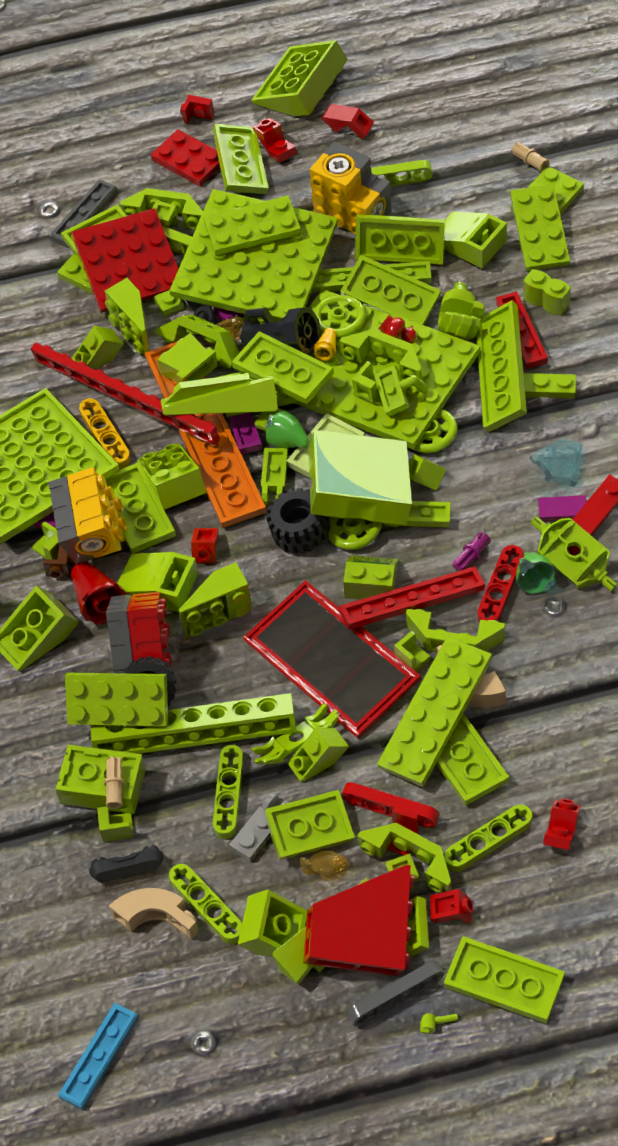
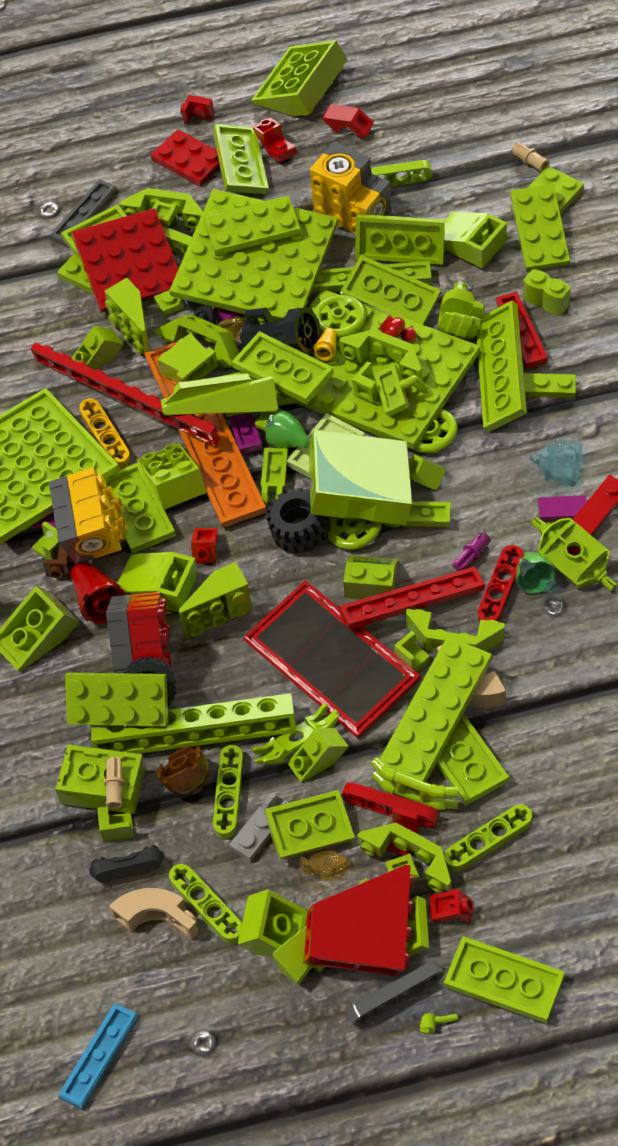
(185, 771): none -> reddish brown cylinder
(429, 794): none -> lime piece
(562, 824): red slope -> none

